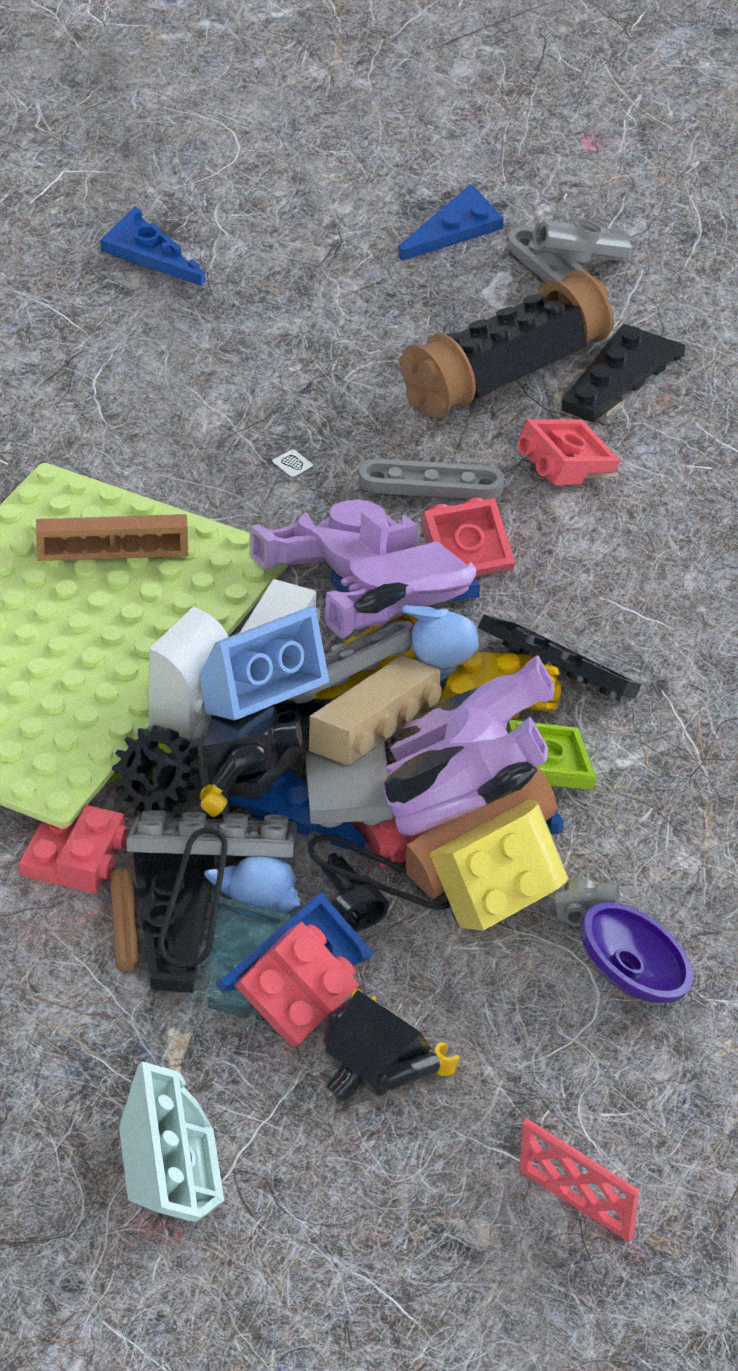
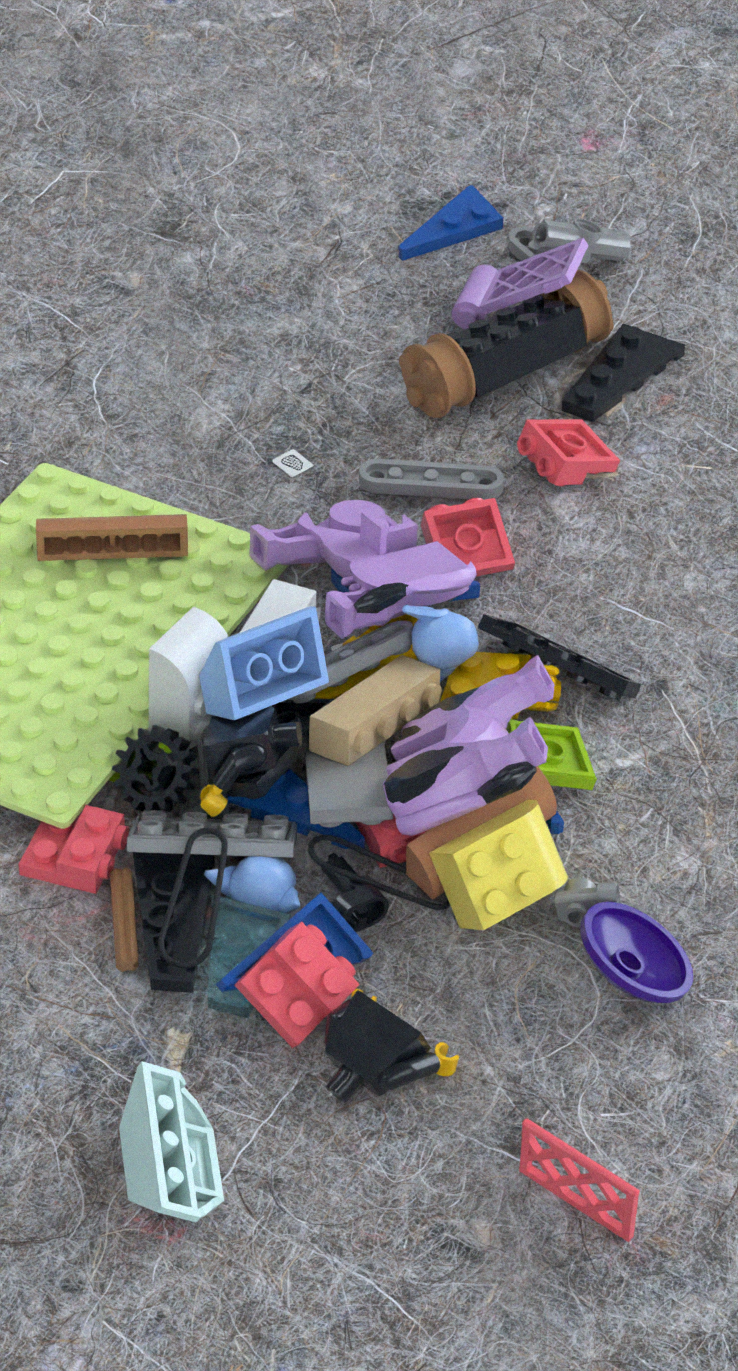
(146, 245): blue wing -> none
(496, 289): none -> lavender piece

